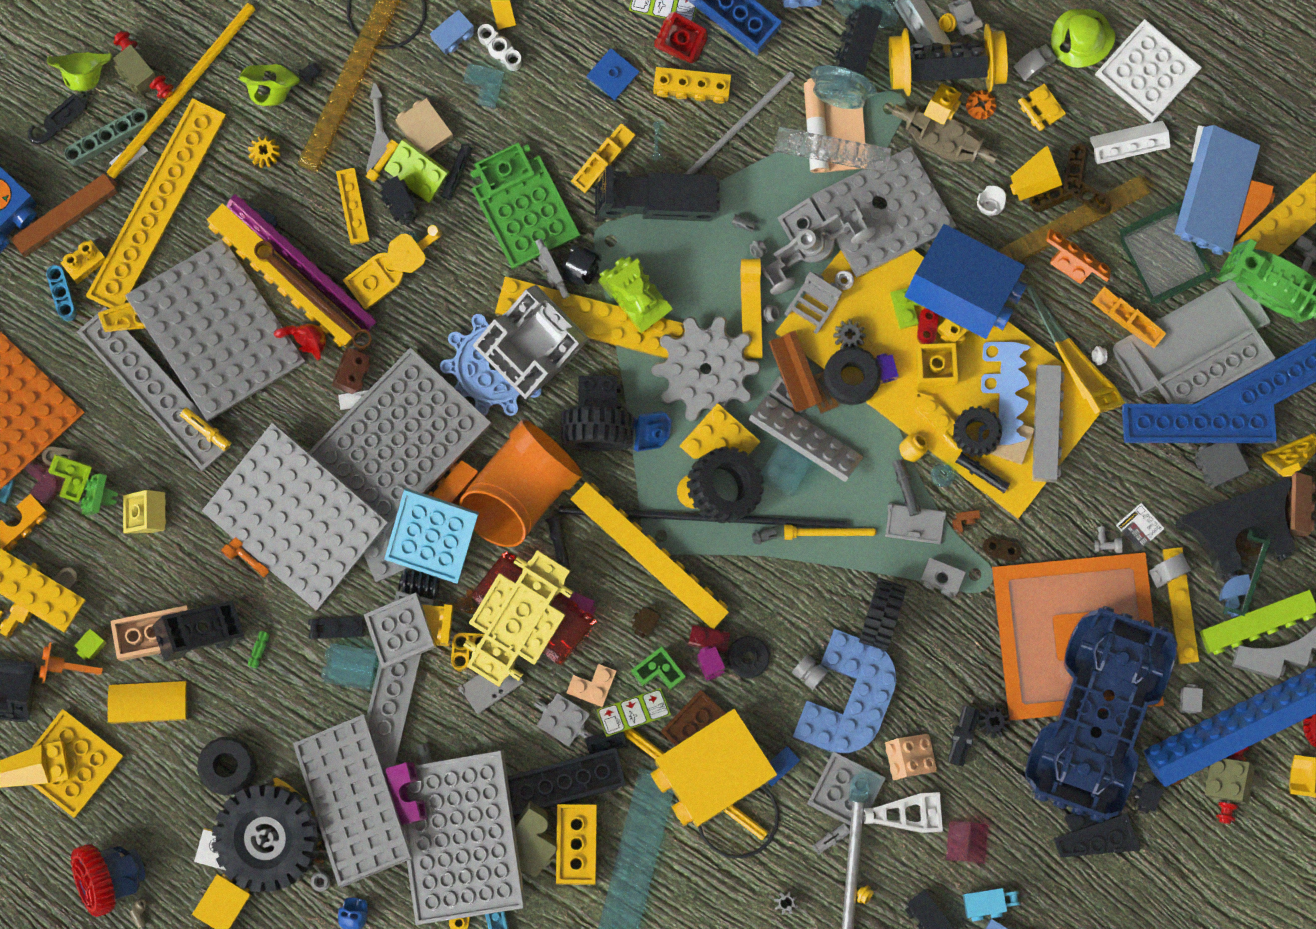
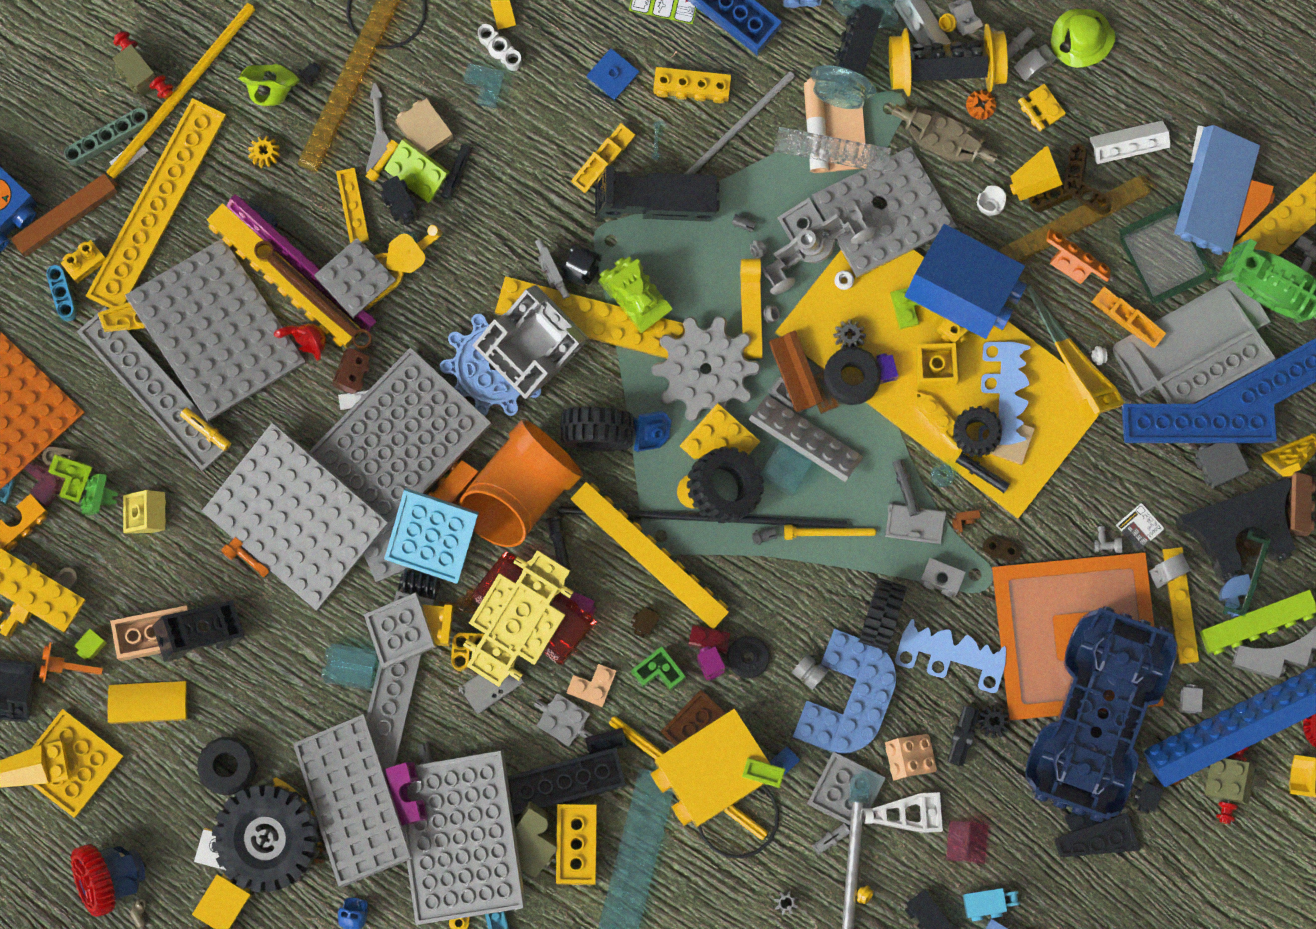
(61, 117): black plate -> none
(80, 70): lime piece -> none
(258, 649): bright green axle -> none
(315, 877): light grey plate -> none
(336, 628): black plate -> none
(355, 277): none -> light grey plate
(452, 32): medium blue brick -> none
(521, 204): bright green plate -> none
(599, 391): black brick -> none
(633, 712): sticker -> none
(681, 38): red slope -> none
(763, 772): none -> lime tile
(821, 291): light grey plate -> none
(913, 447): yellow head -> none
(927, 325): red plate -> none
(942, 649): none -> light blue piece
(943, 104): yellow brick -> none
(1019, 42): none -> light grey pin
(1046, 423): light grey brick -> none
(1148, 71): white tile -> none

